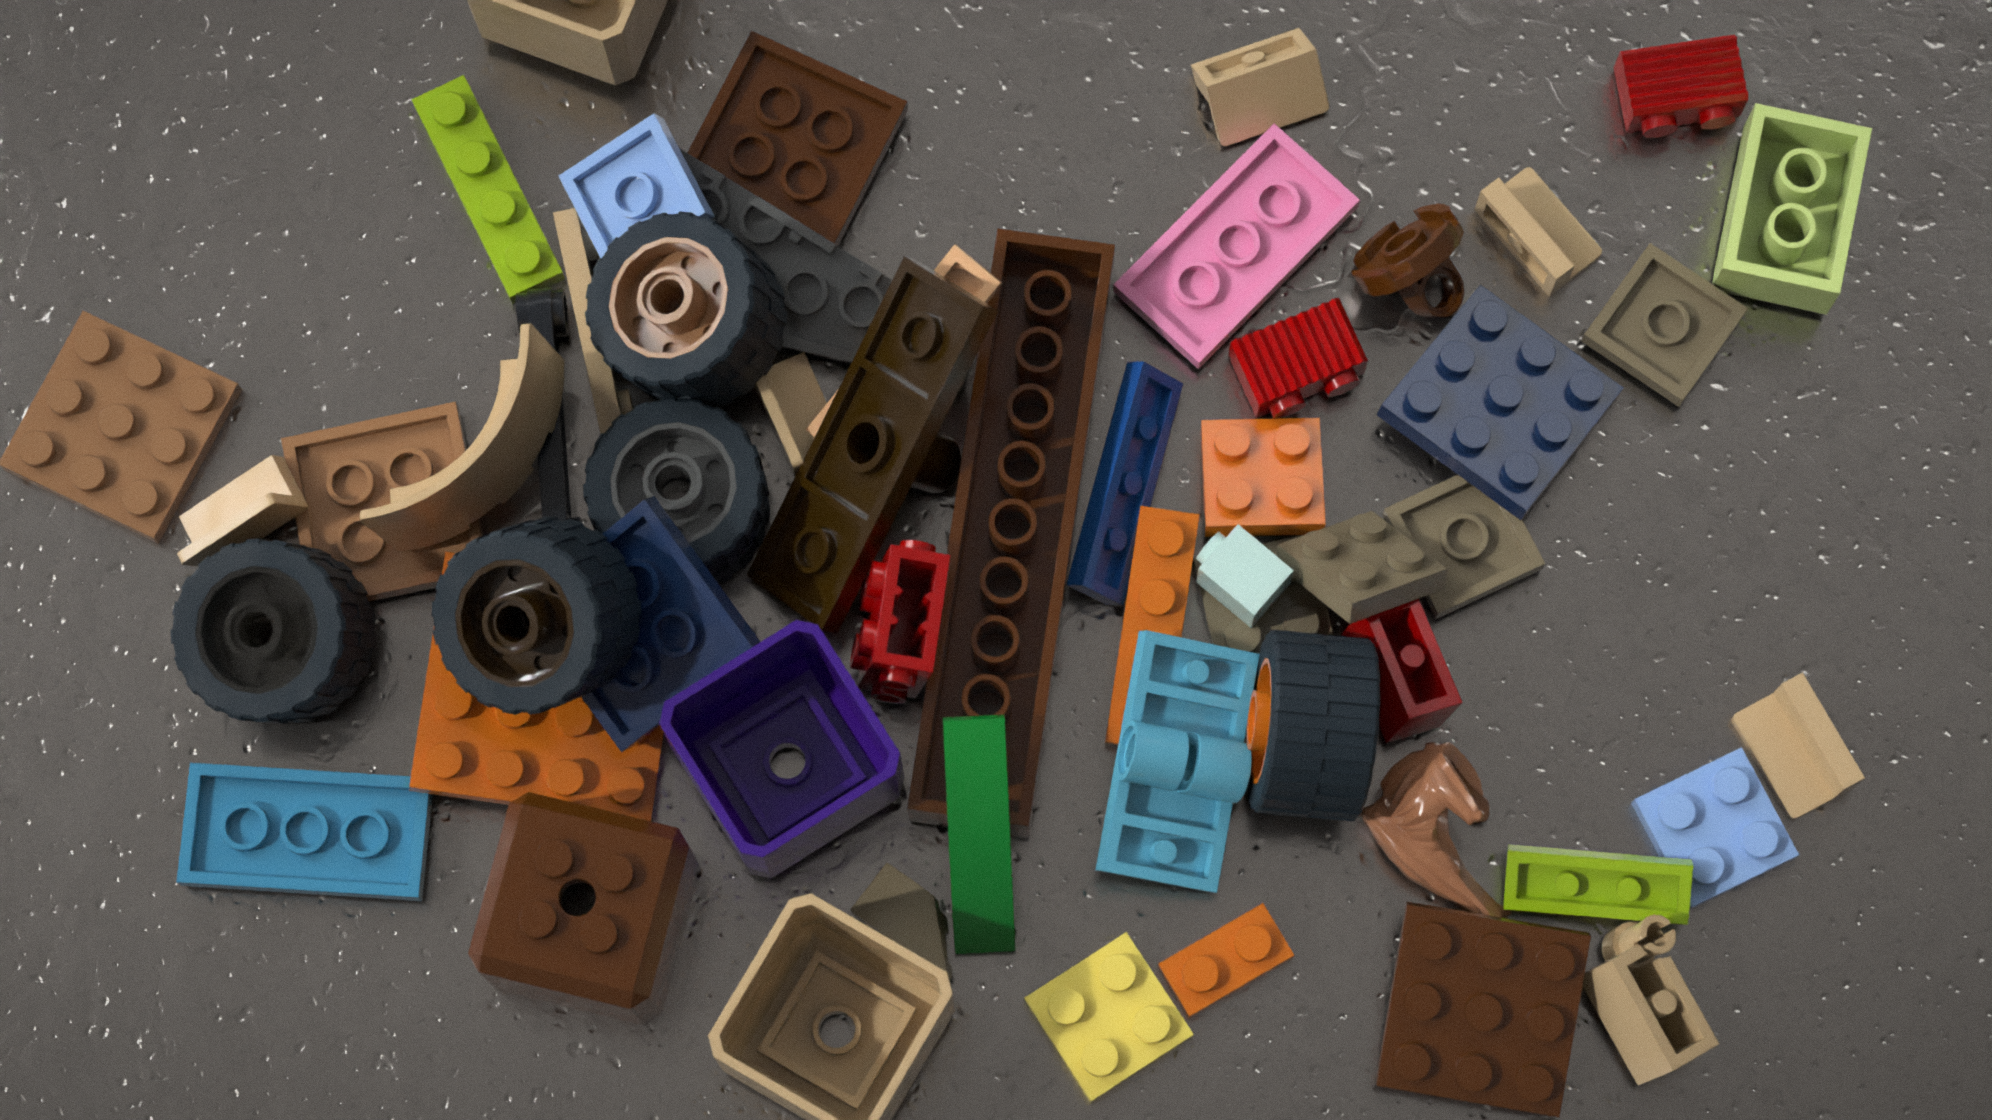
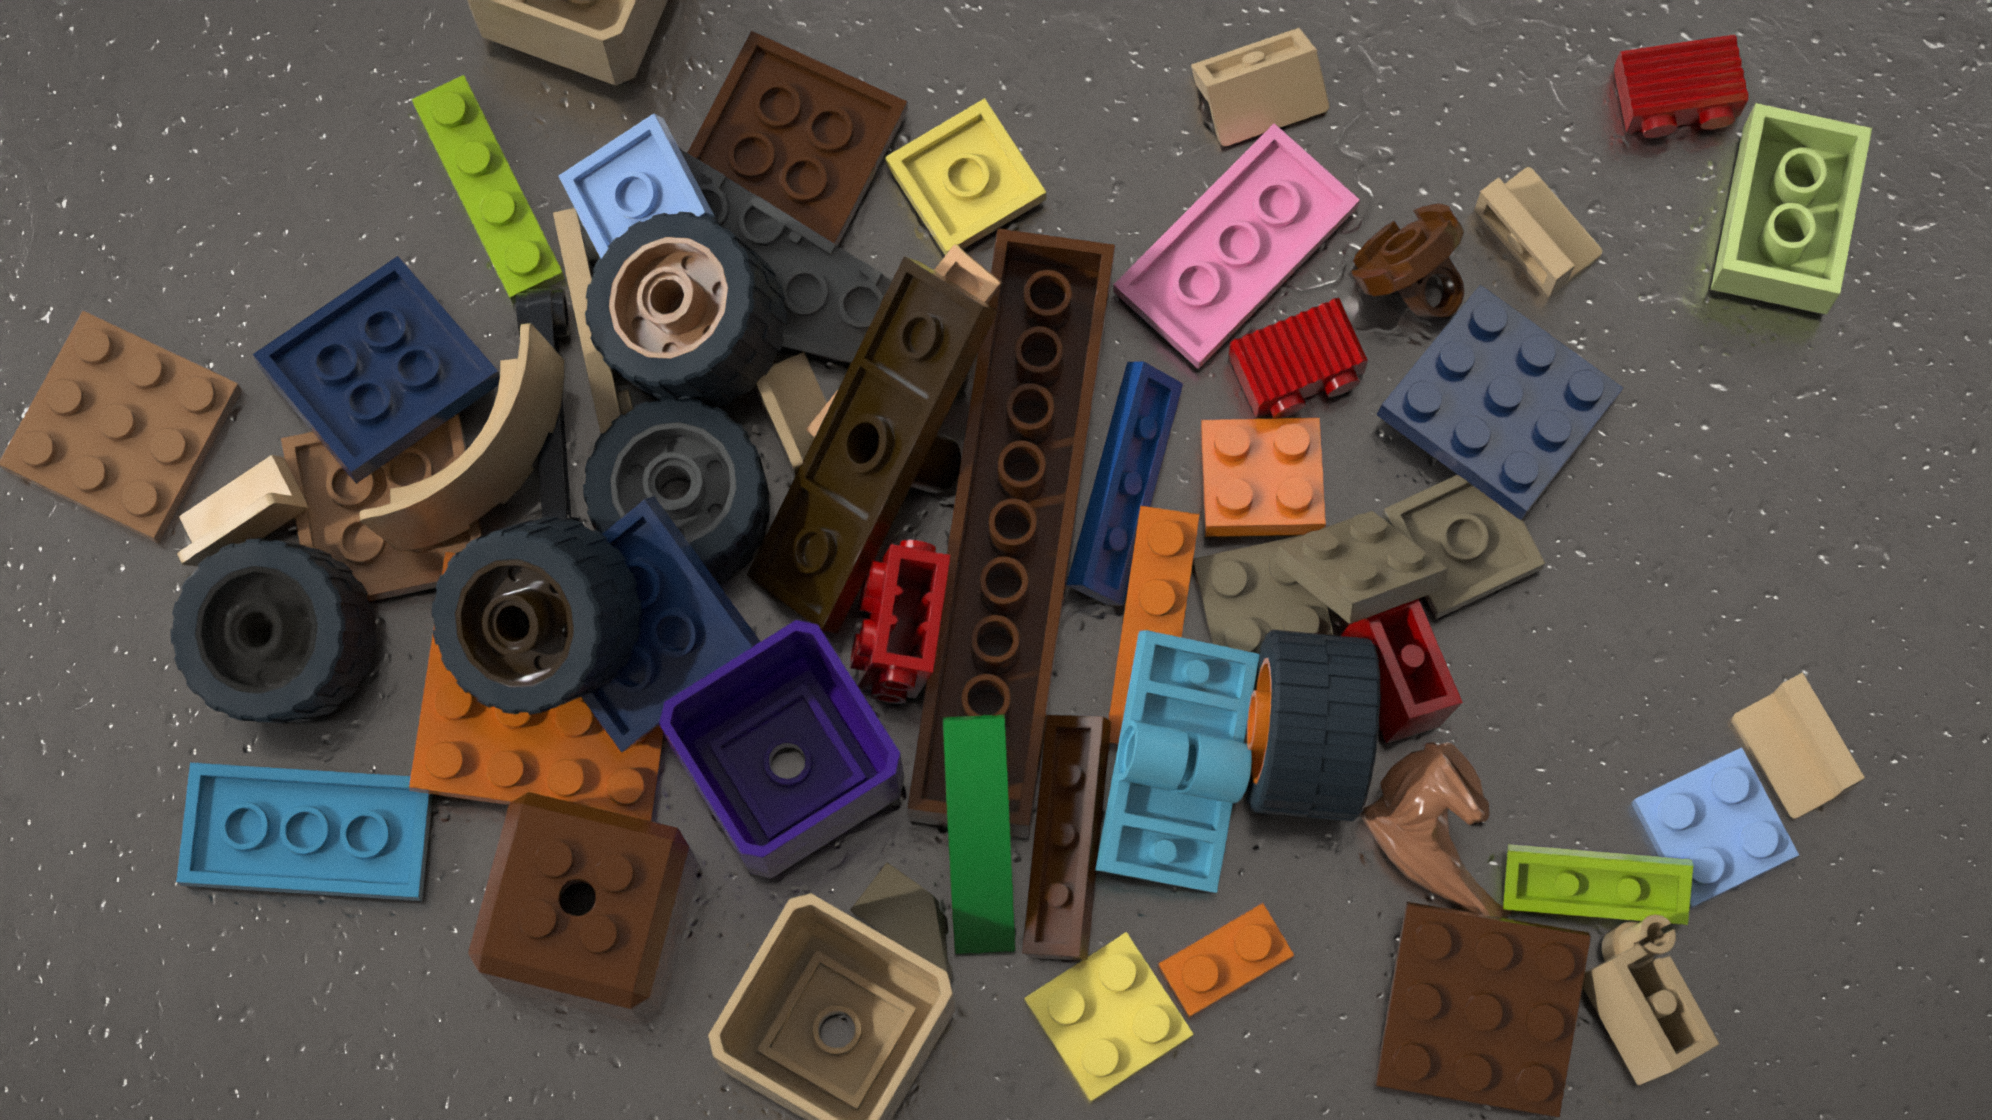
(377, 369): none -> dark blue plate
(966, 177): none -> light yellow plate
(1066, 837): none -> reddish brown plate
(1242, 574): light aqua brick -> none
(1664, 324): dark tan plate -> none

